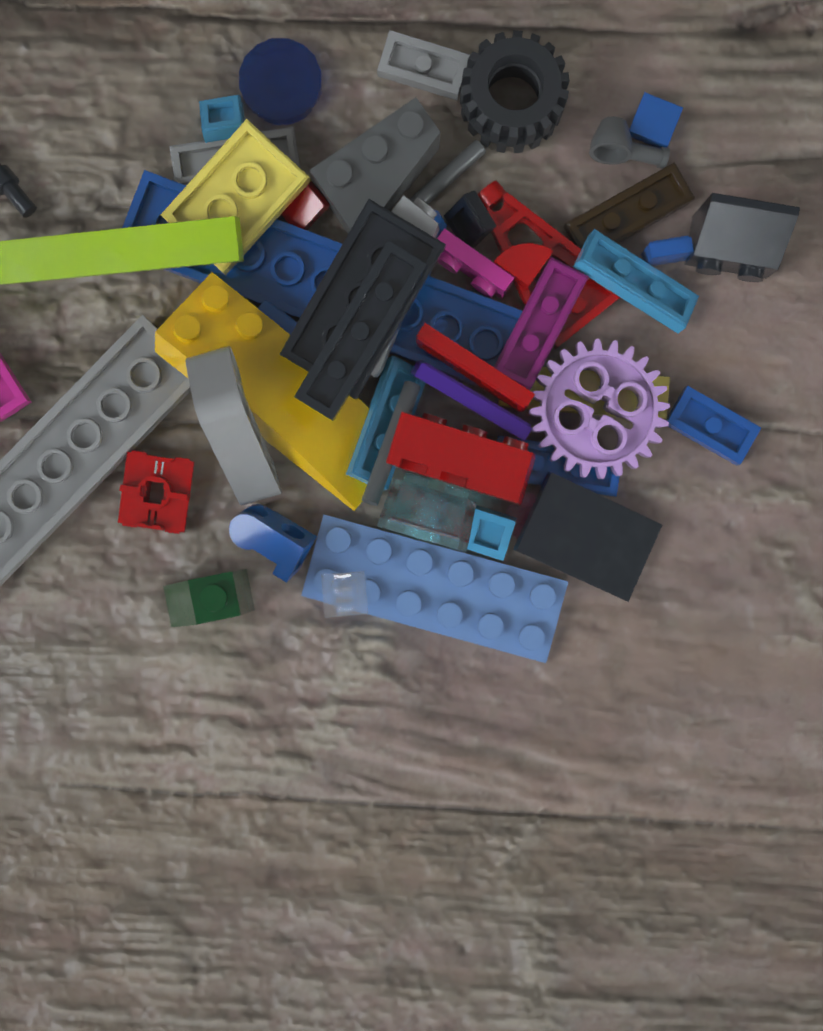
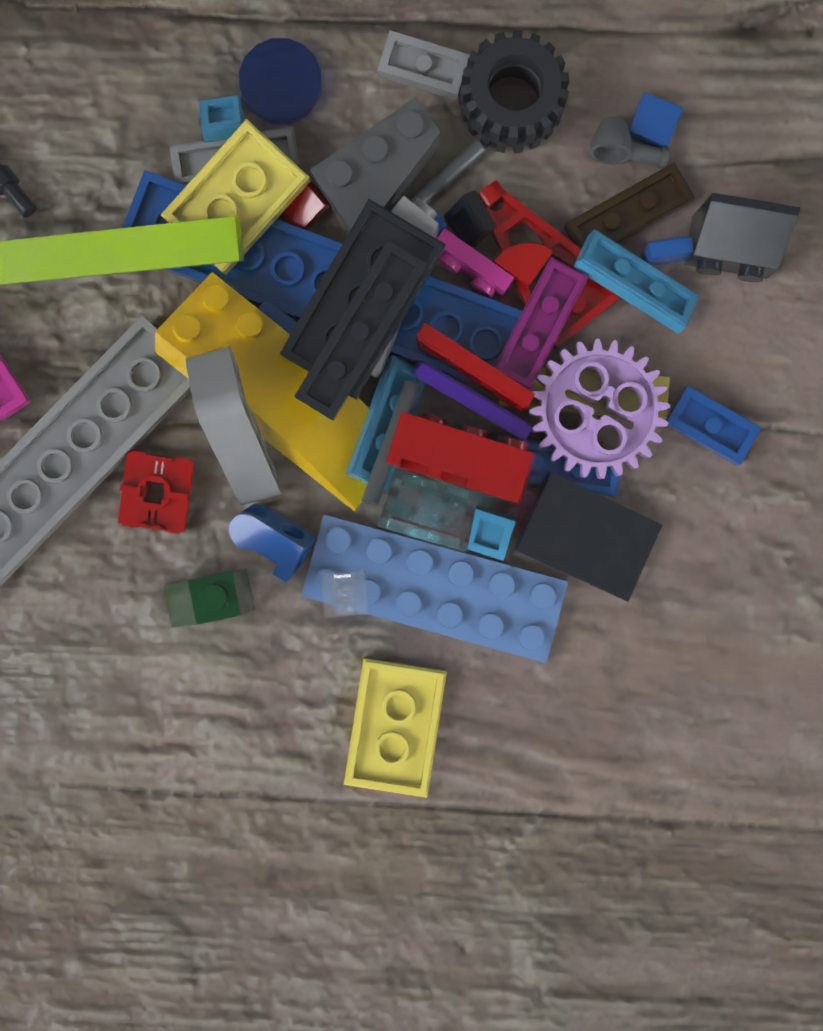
(395, 727): none -> light yellow tile

